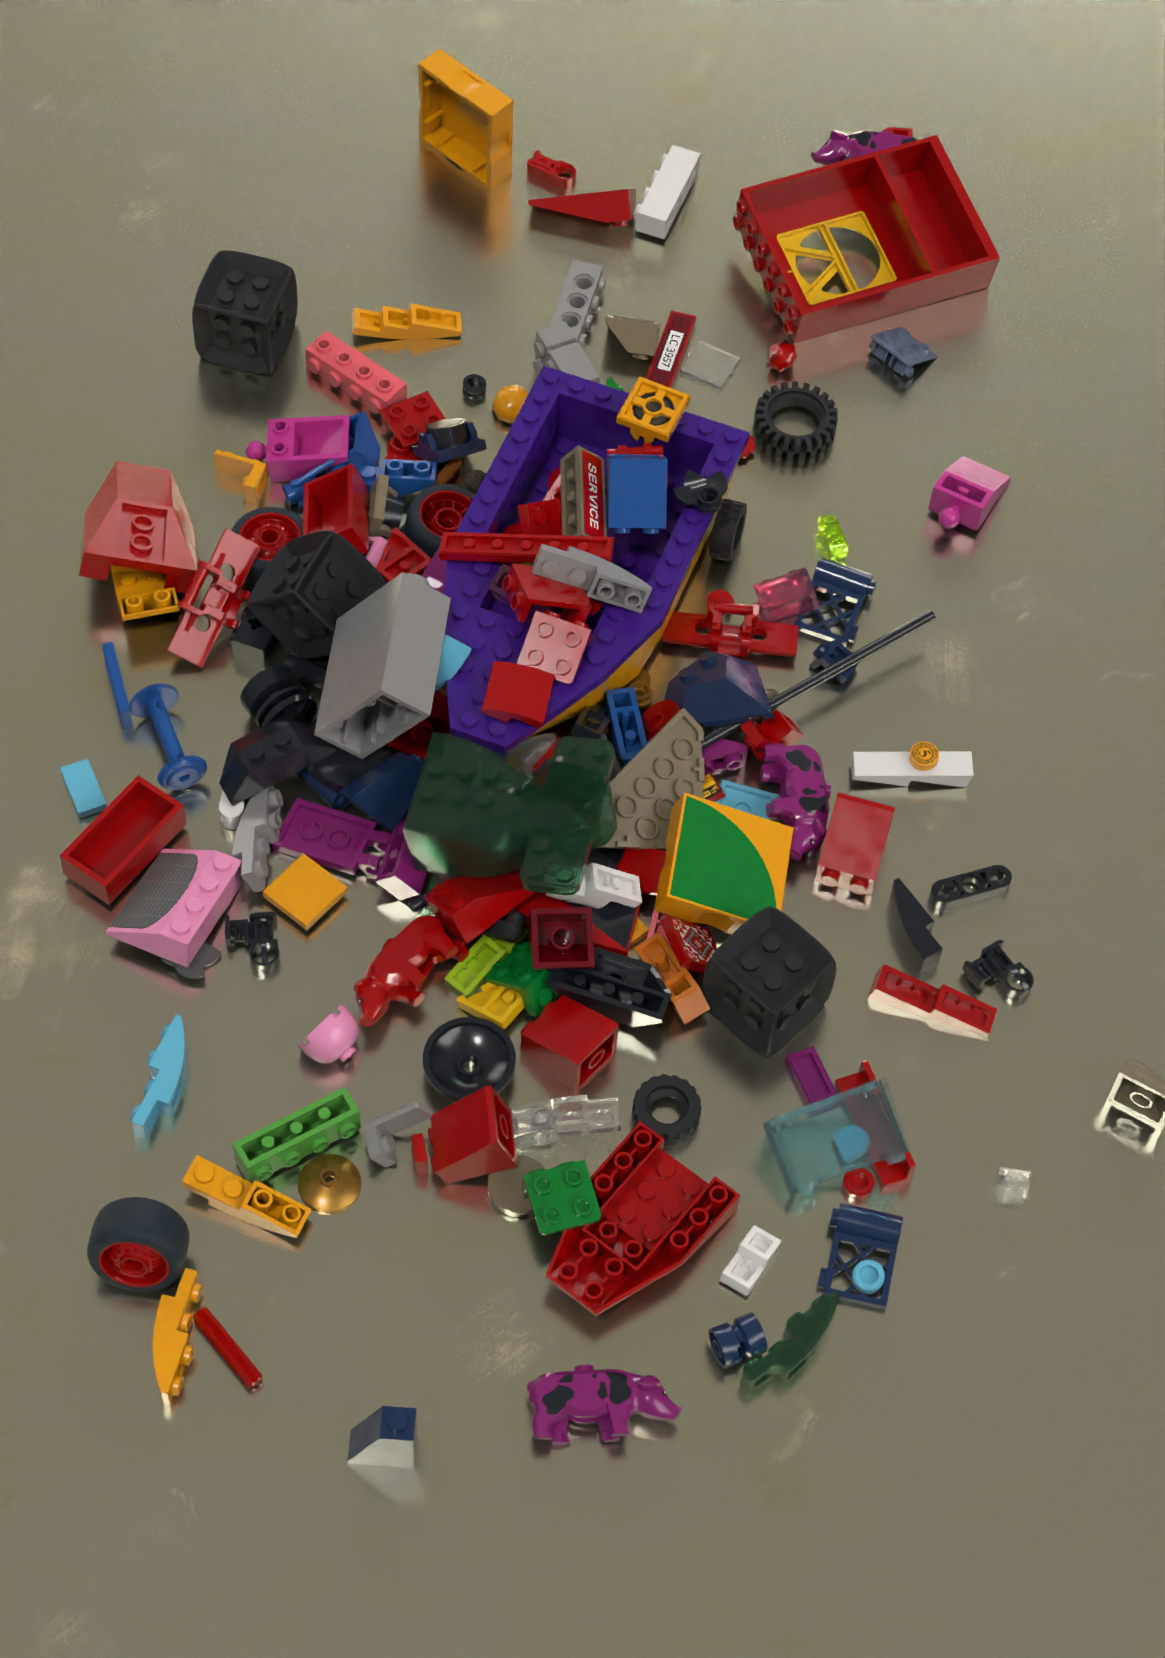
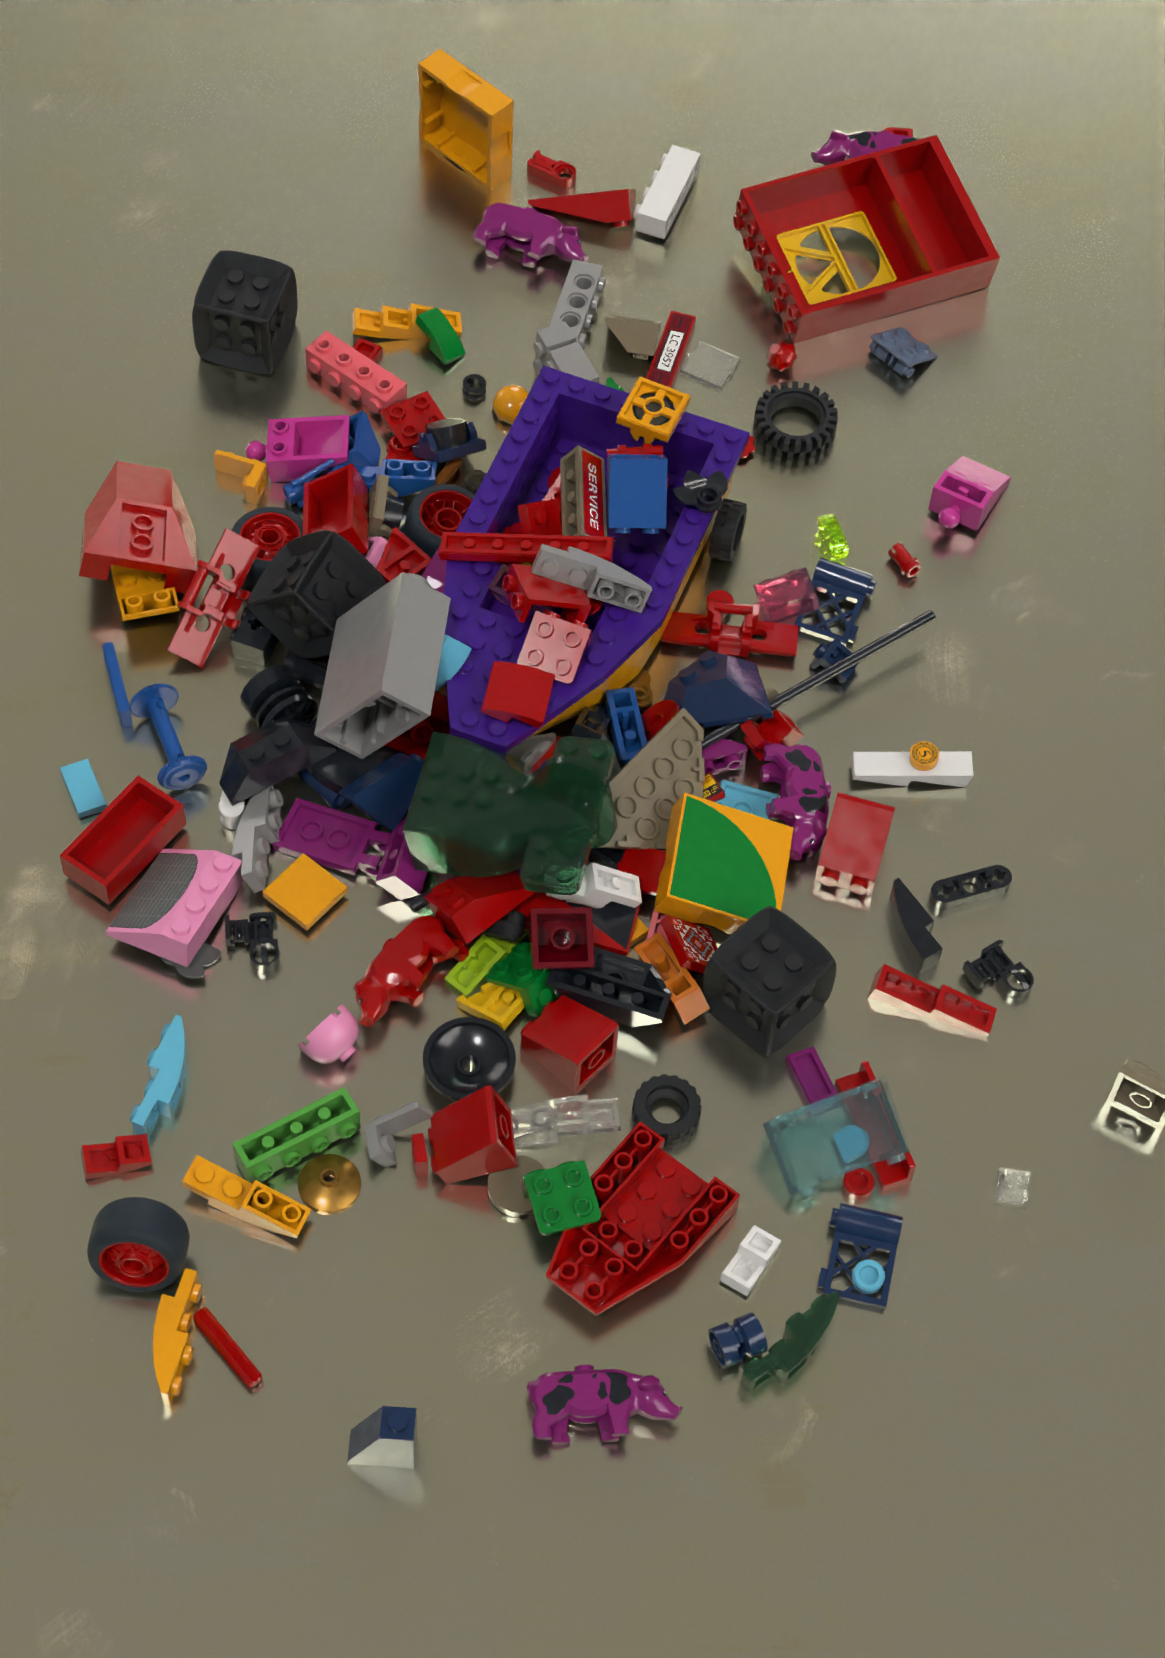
(115, 1158): none -> red slope
(368, 349): none -> red tile
(444, 340): none -> green slope
(527, 232): none -> magenta animal
(908, 564): none -> red pin

